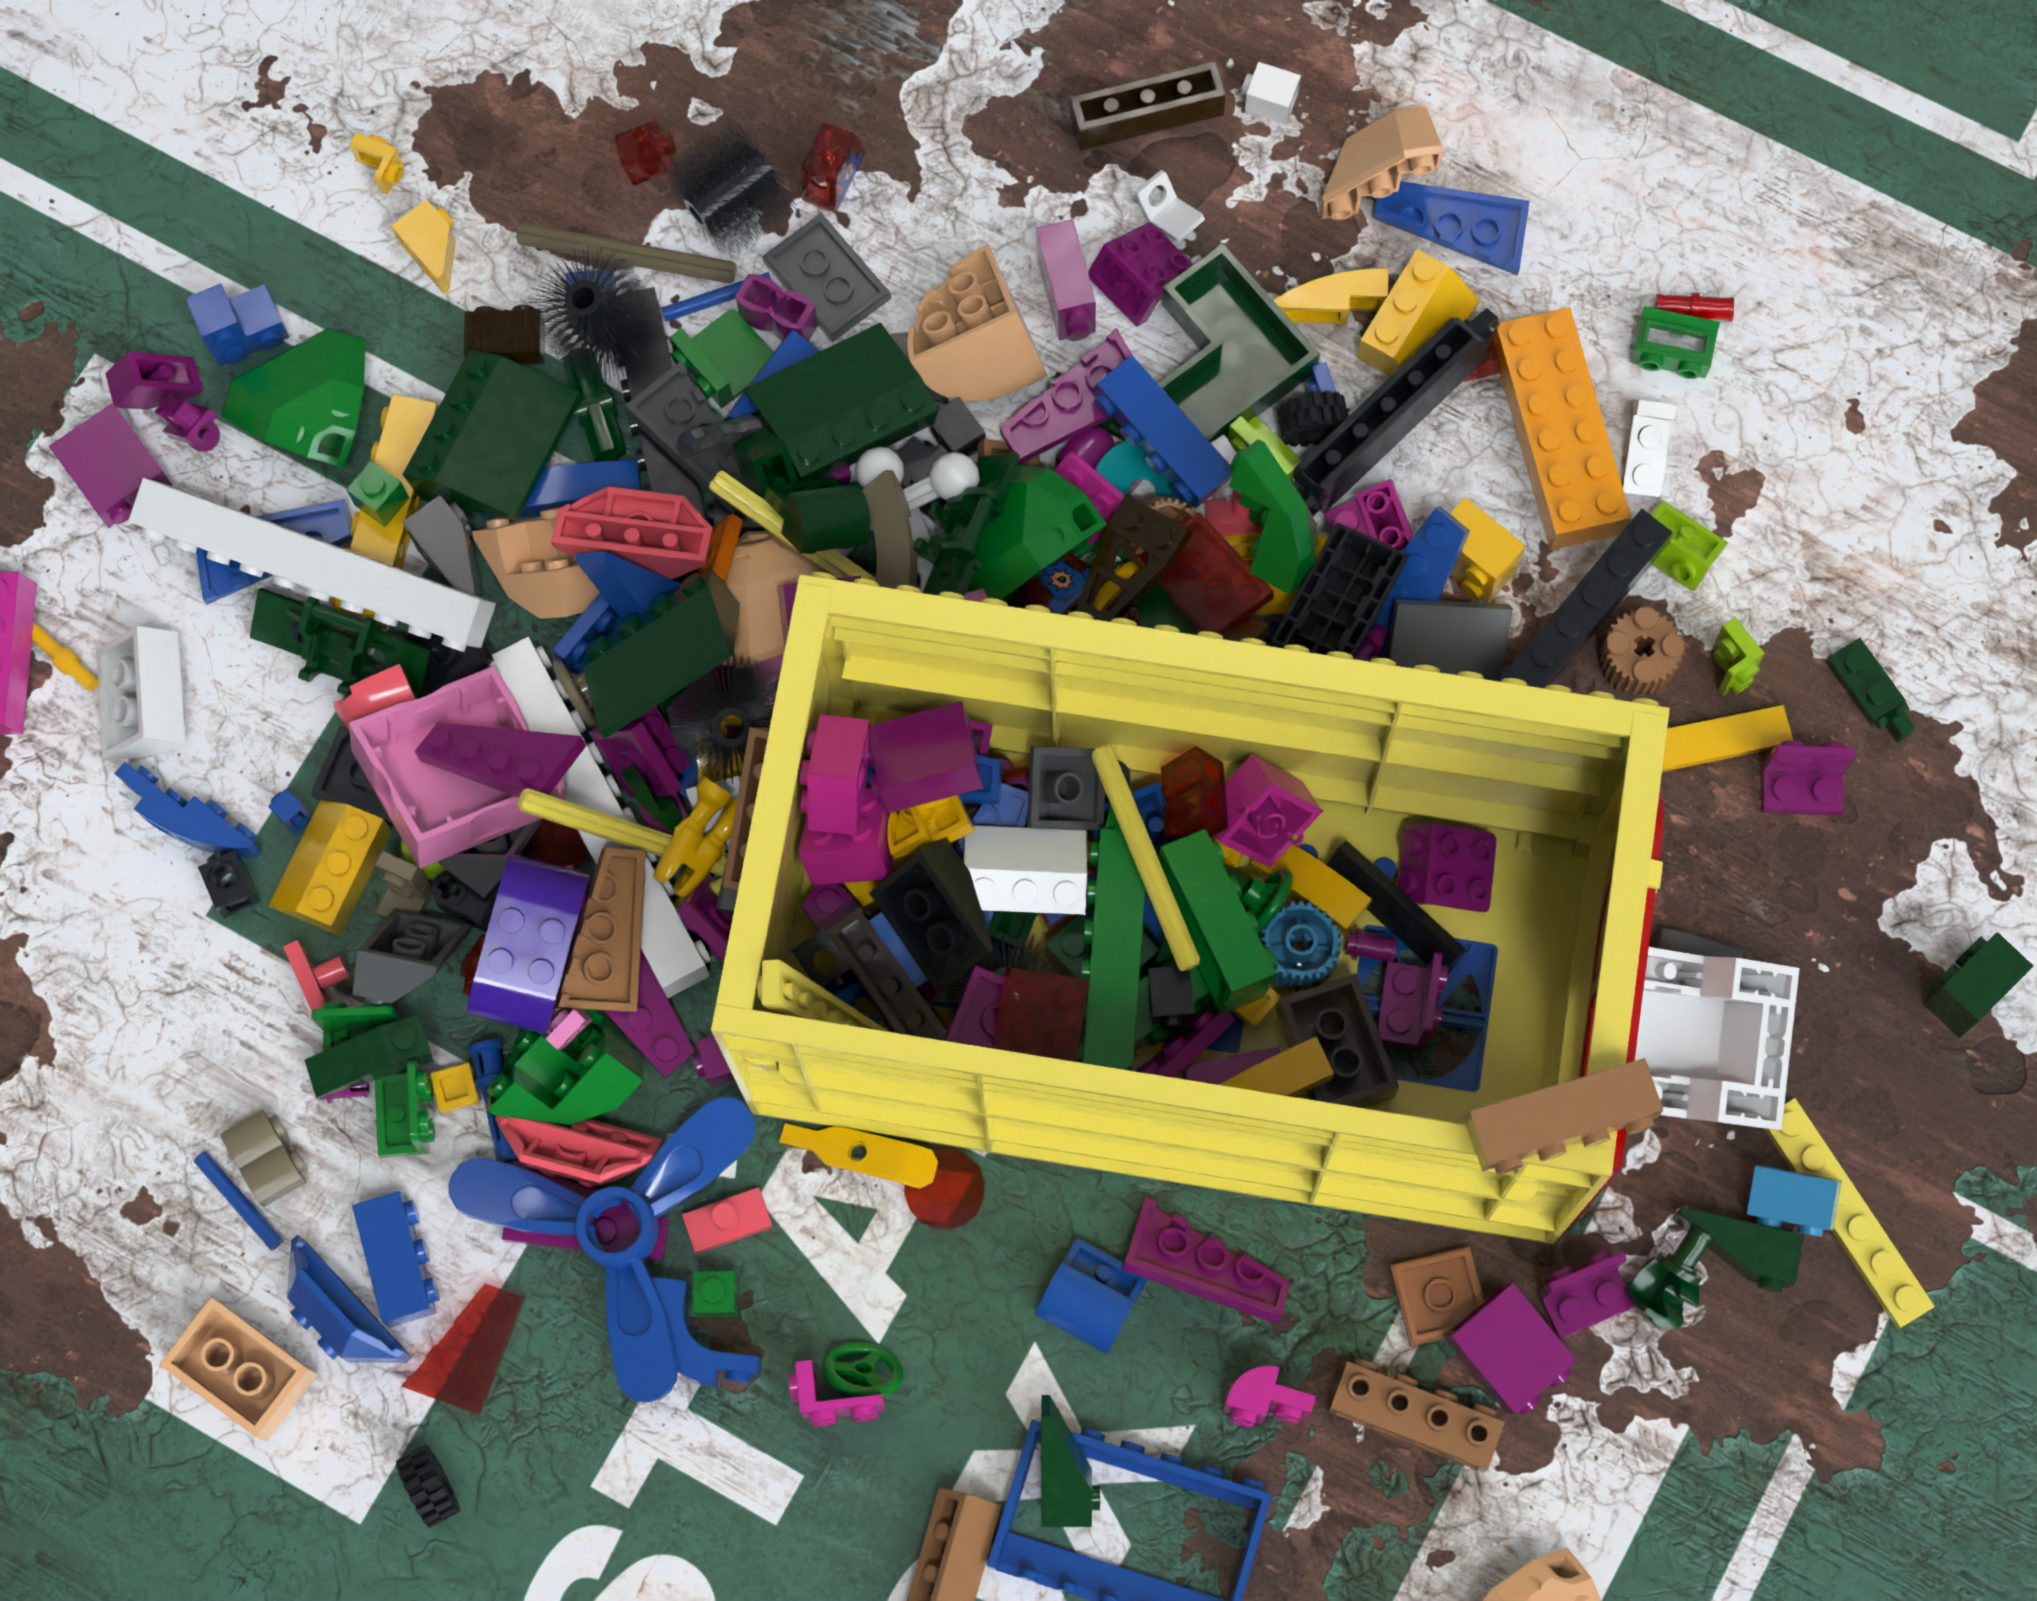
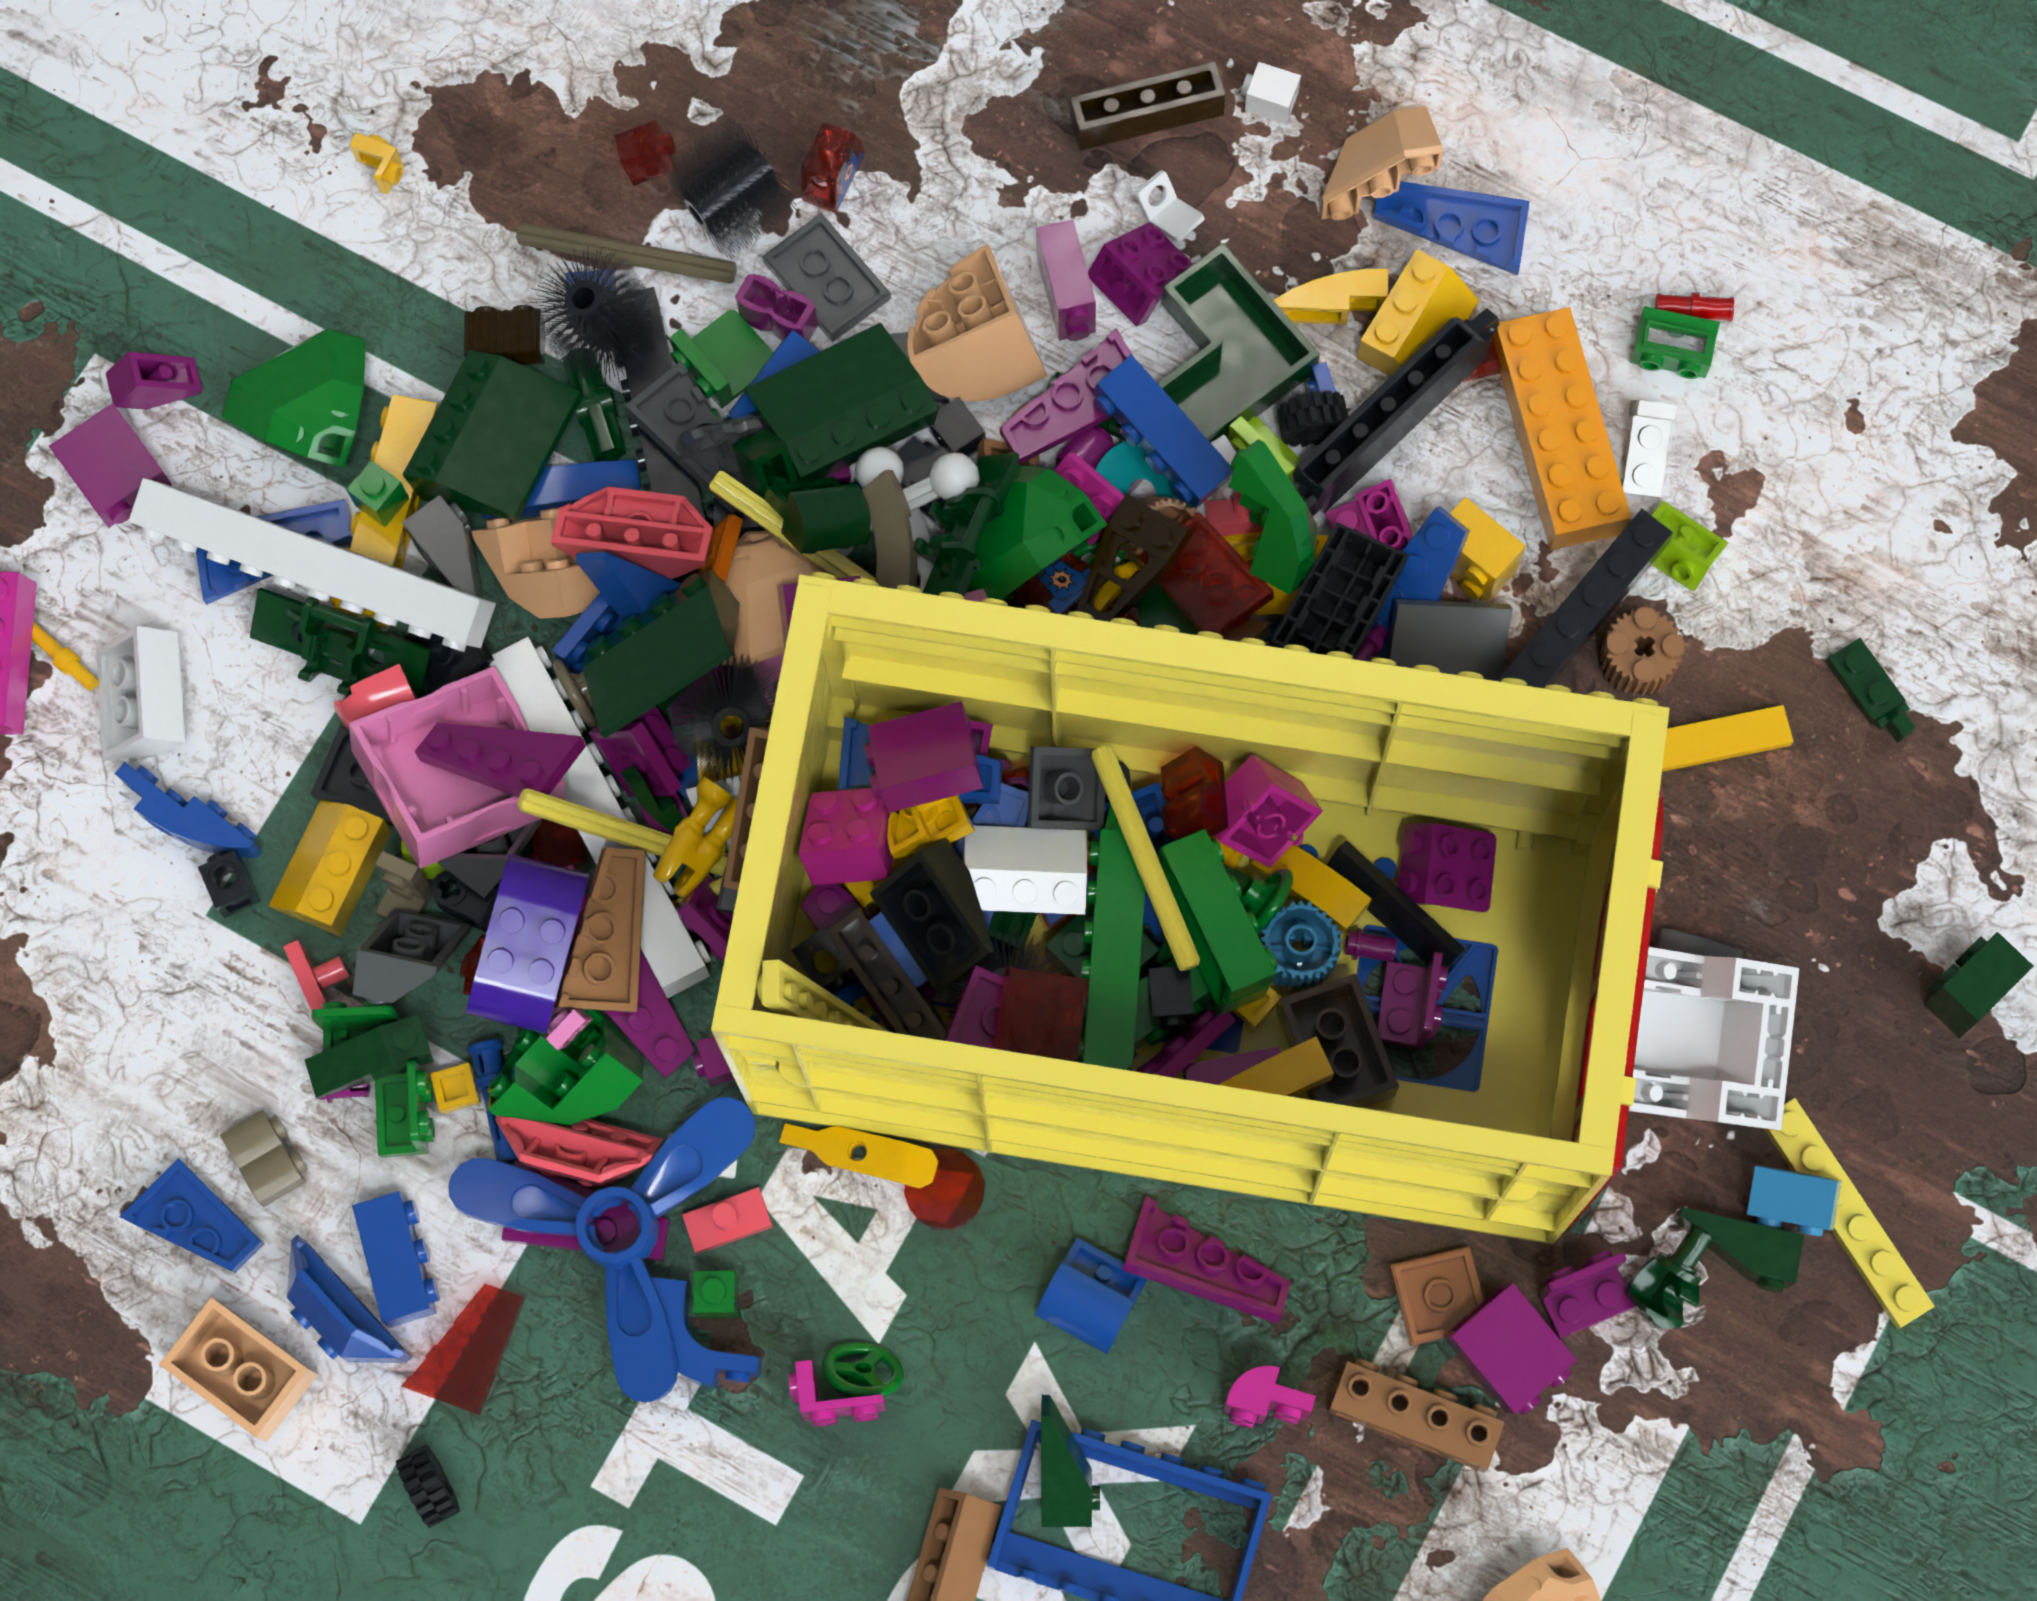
(189, 423): magenta hips -> none
(193, 1217): none -> blue wing
(237, 324): brick -> none
(238, 1201): blue piece -> none
(290, 811): blue piece -> none
(429, 241): yellow slope -> none
(703, 301): blue piece -> none
(835, 774): dark pink brick -> none
(1564, 1115): medium nougat brick -> none
(1736, 655): lime bracket -> none
(1805, 778): magenta bracket -> none

